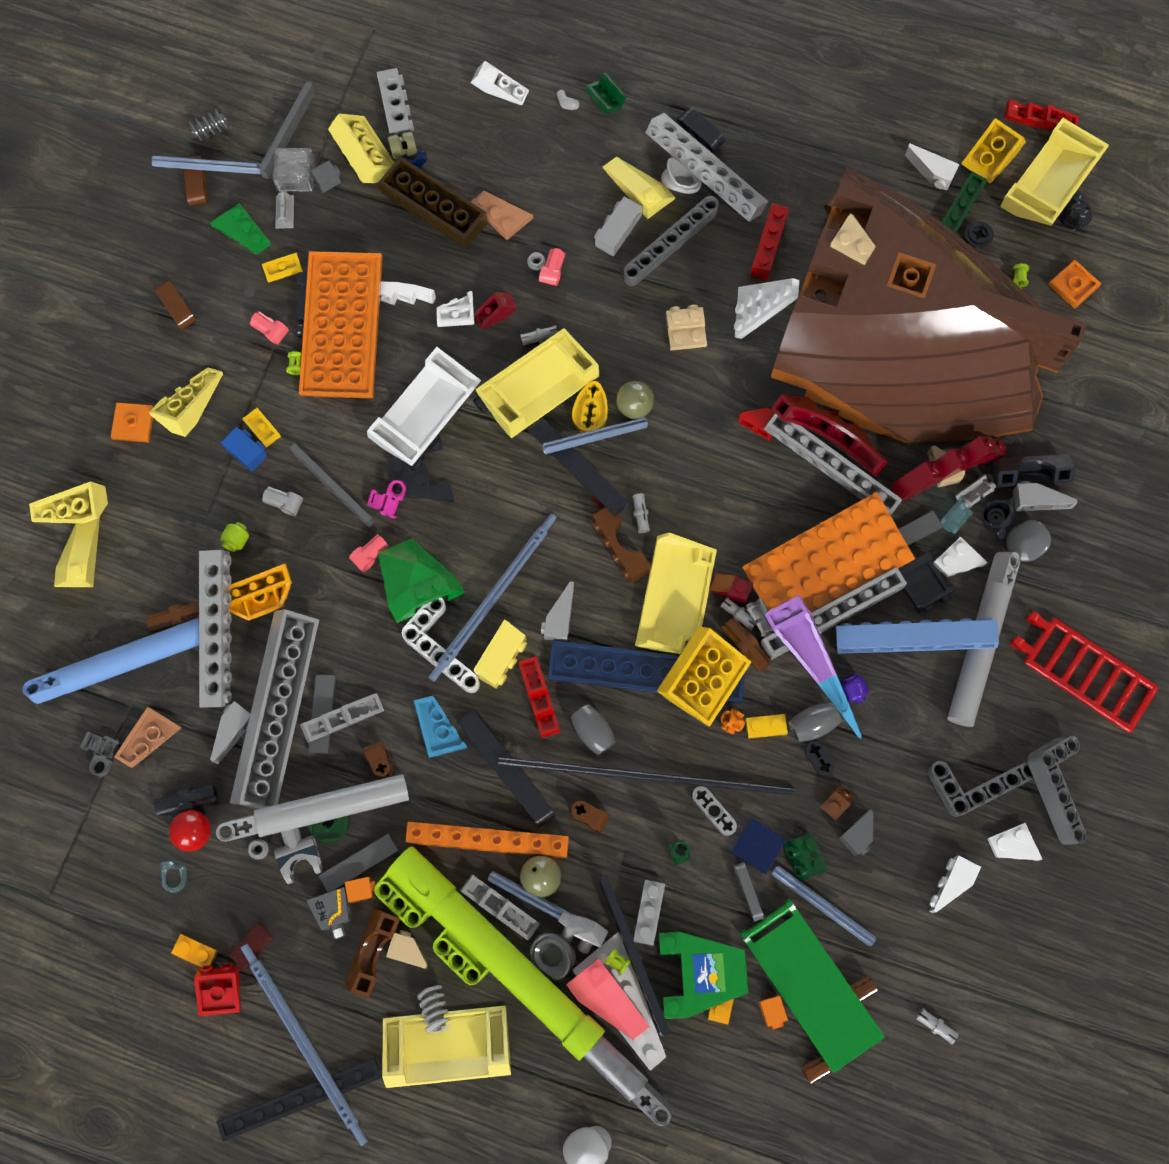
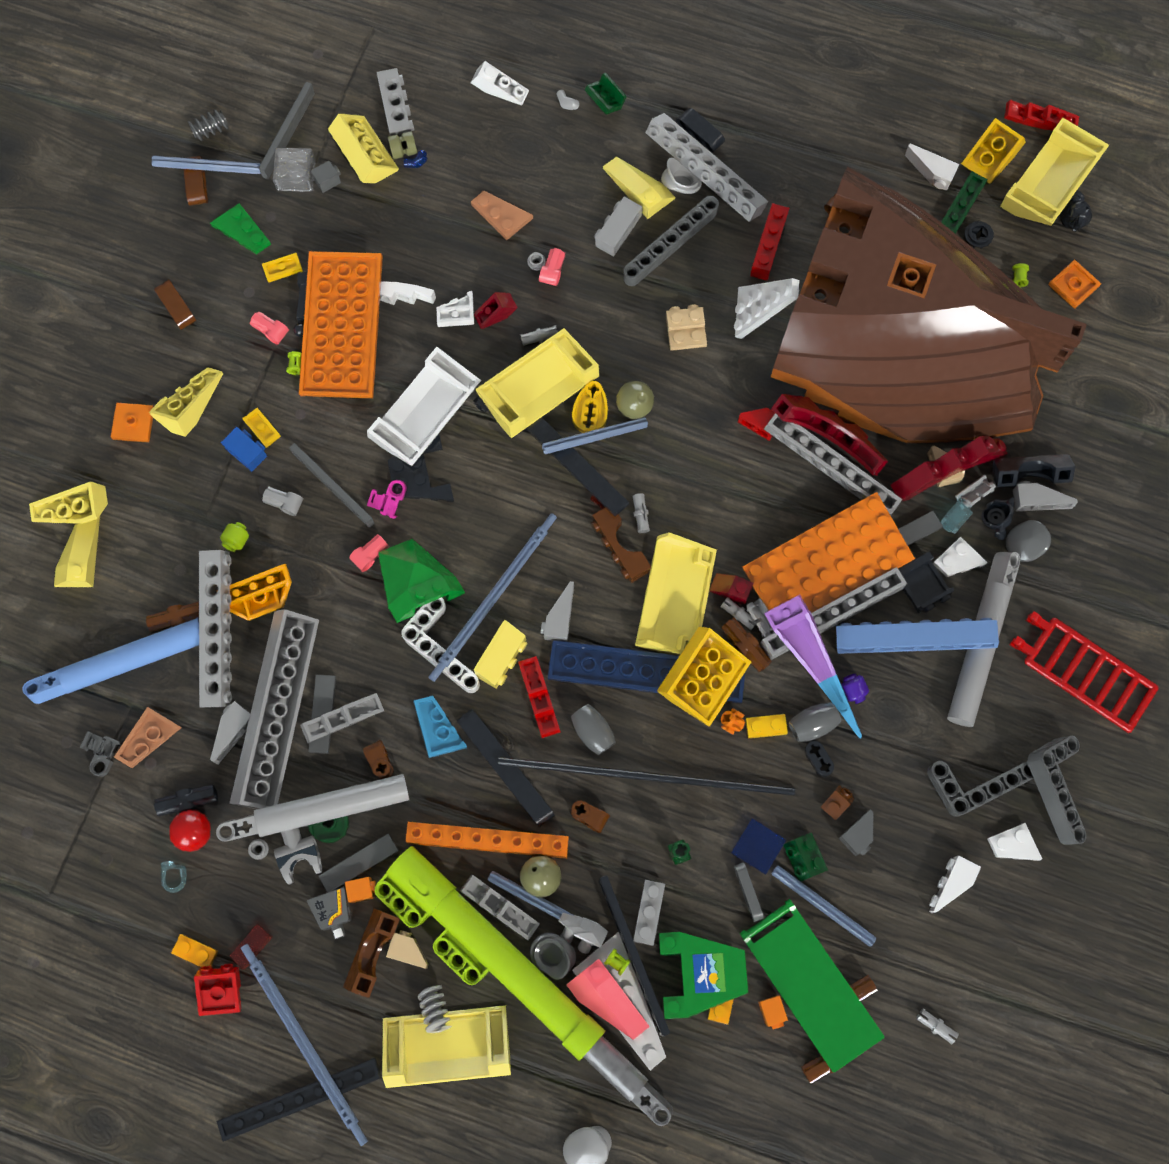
(284, 210): light grey hinge -> none
(433, 202): dark brown brick -> none
(727, 819): light grey beam -> none
(853, 241): tan wing -> none

